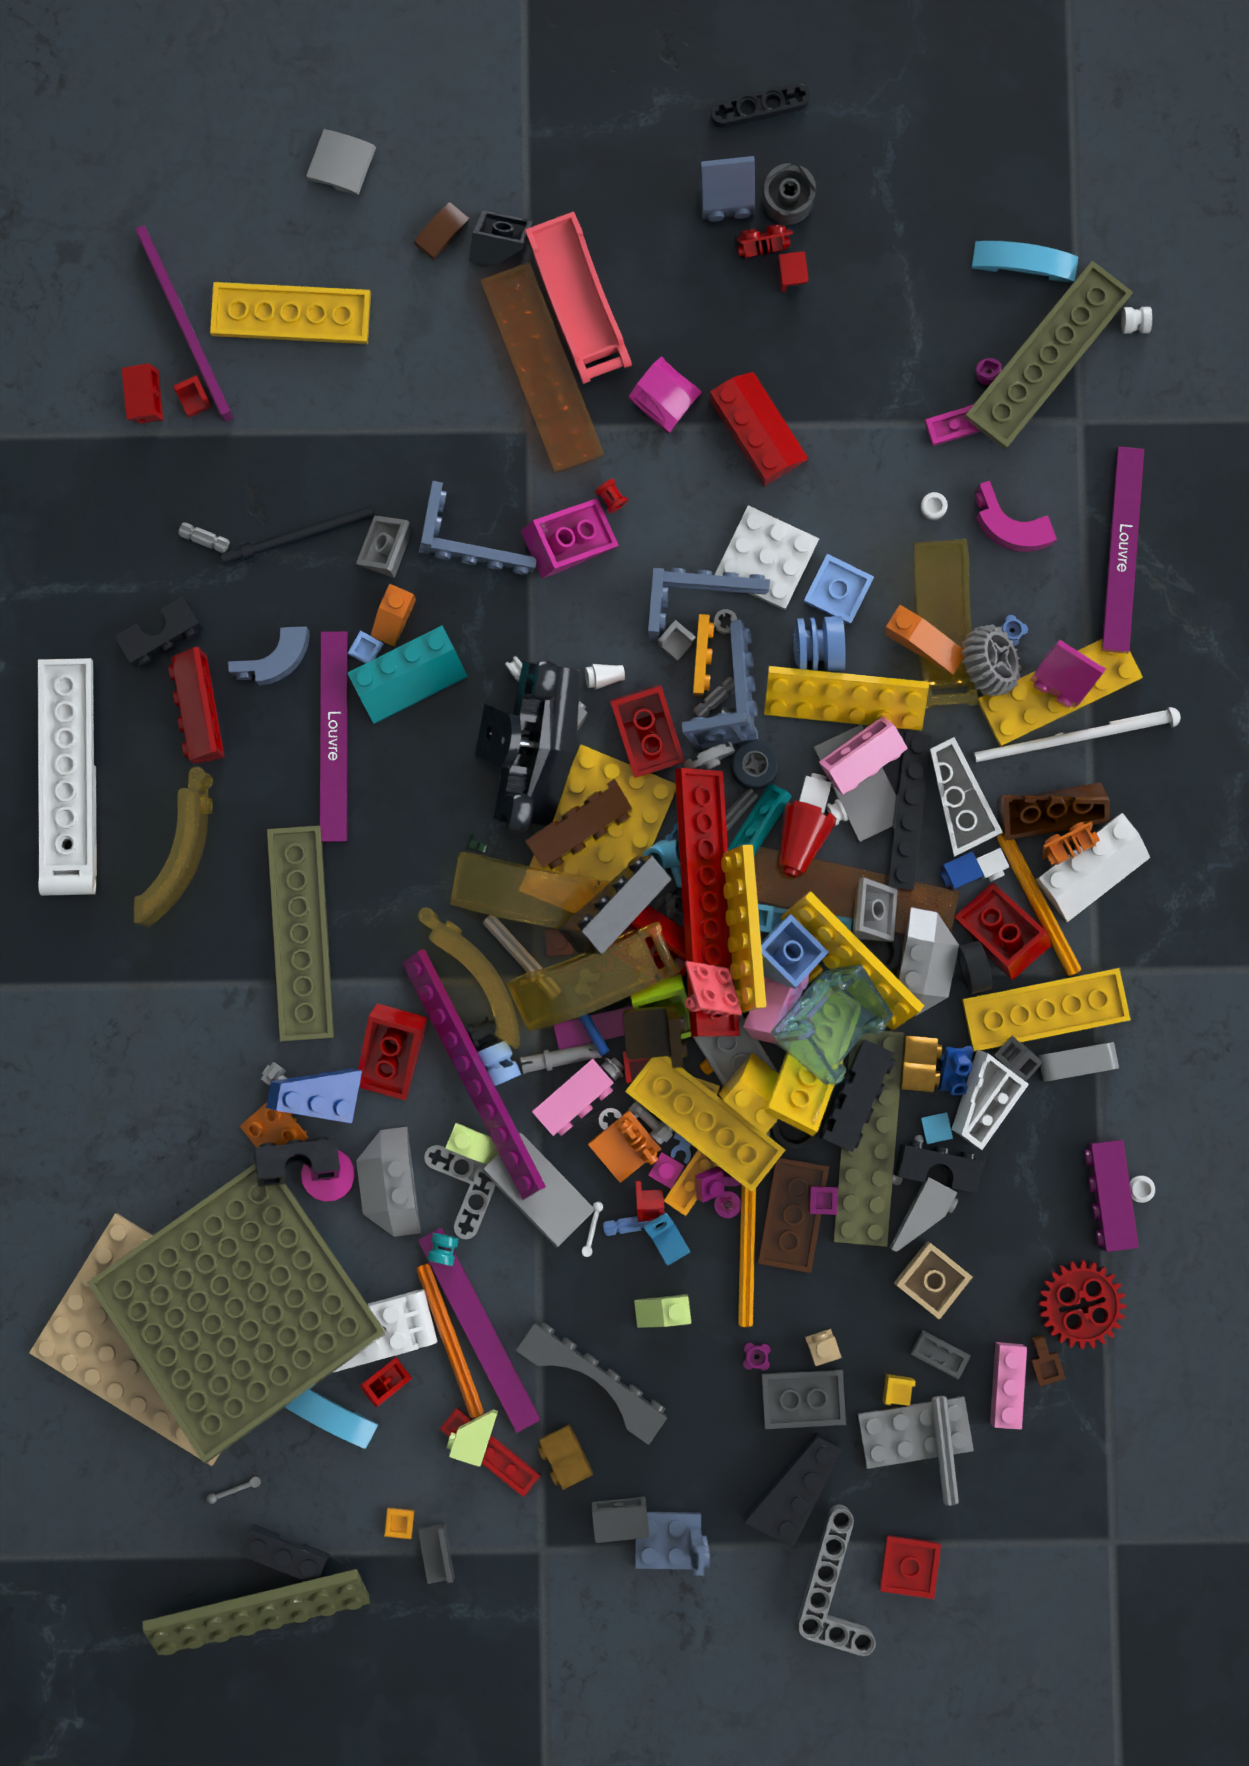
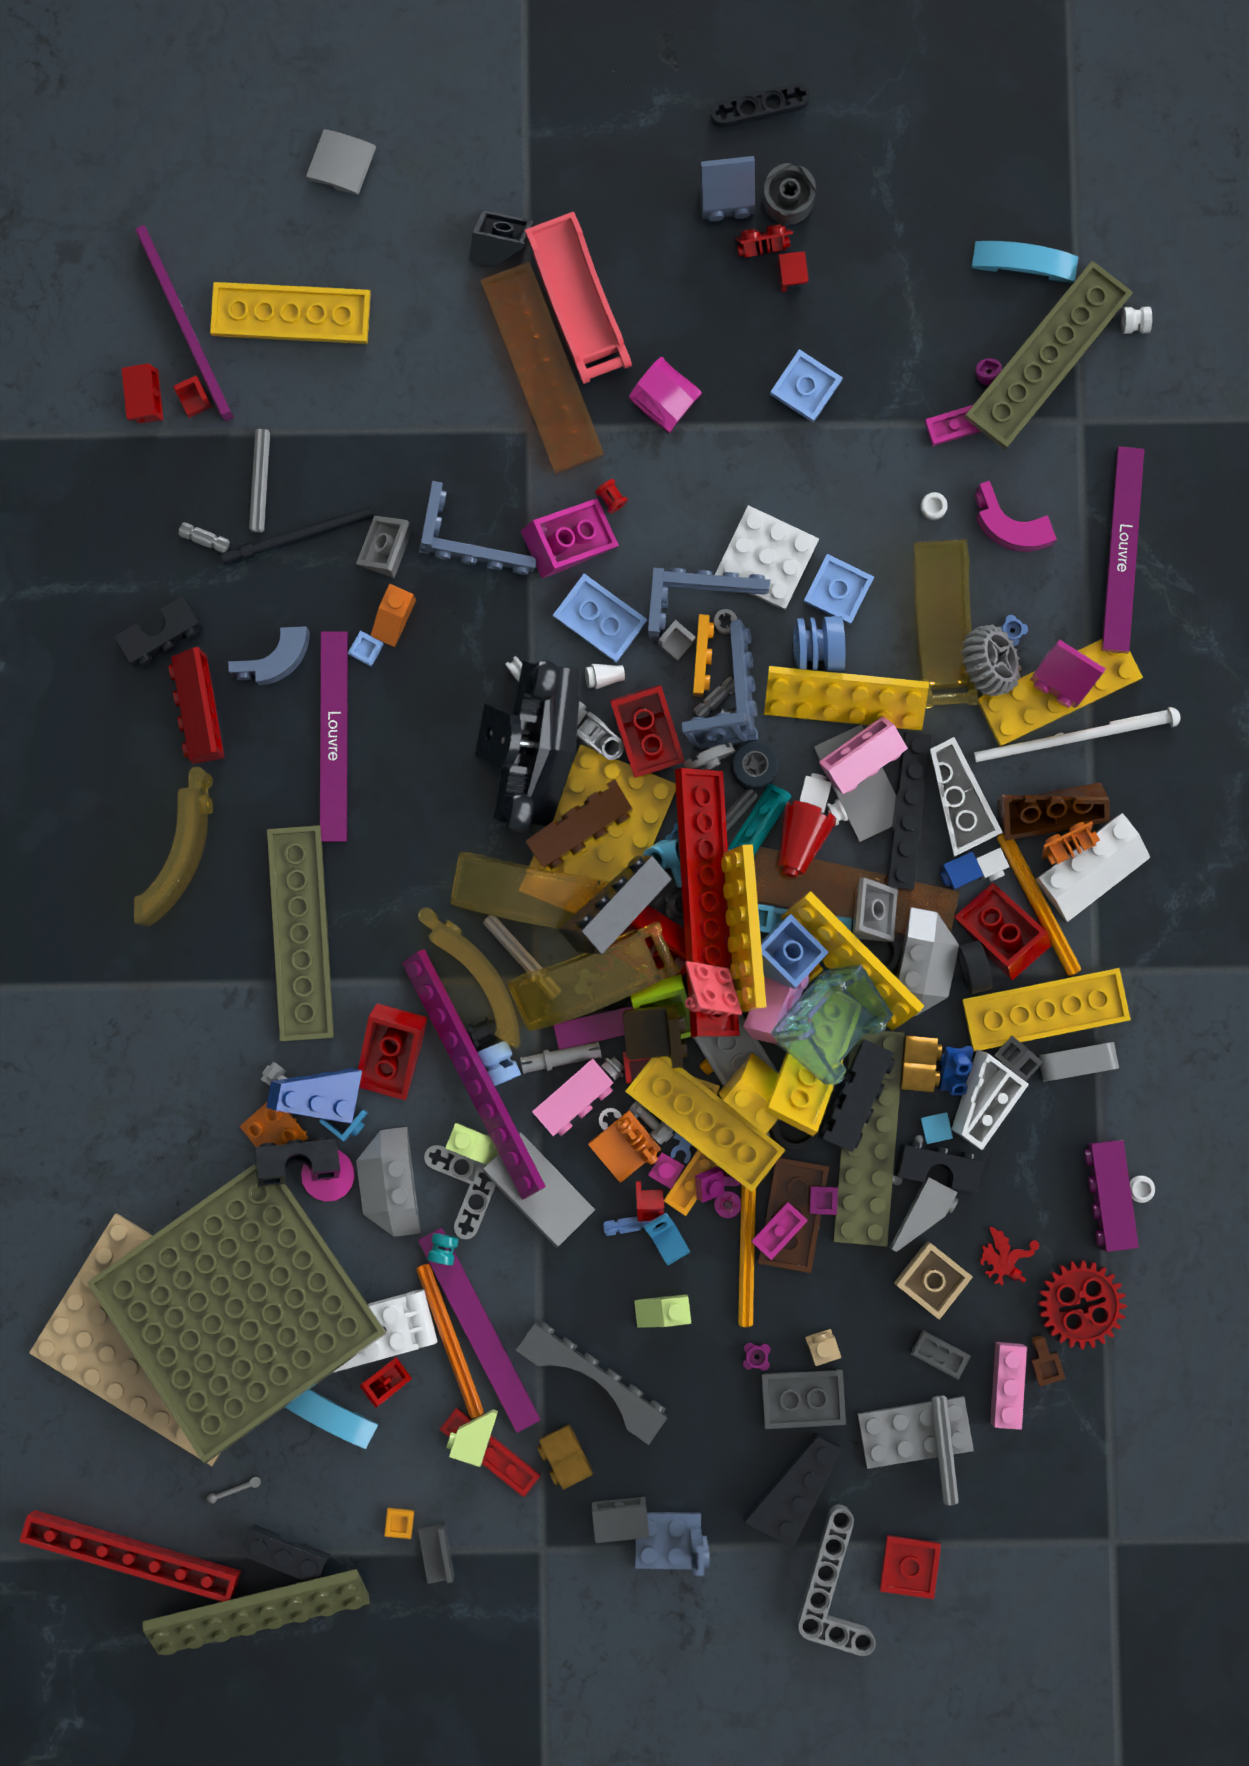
(66, 777): white hinge -> none
(130, 1556): none -> red brick
(259, 480): none -> light grey axle
(354, 1128): none -> dark azure bracket
(407, 674): teal slope -> none
(441, 230): reddish brown slope -> none
(476, 845): dark green piece -> none
(557, 944): reddish brown plate -> none
(587, 1250): white hinge -> none
(594, 1034): blue bar -> none
(596, 735): none -> light grey piece
(600, 618): none -> light blue plate
(757, 427): red slope -> none
(779, 1230): none -> dark pink plate
(806, 386): none -> light blue plate
(897, 1390): yellow panel -> none
(924, 639): orange slope -> none
(1005, 1264): none -> red piece

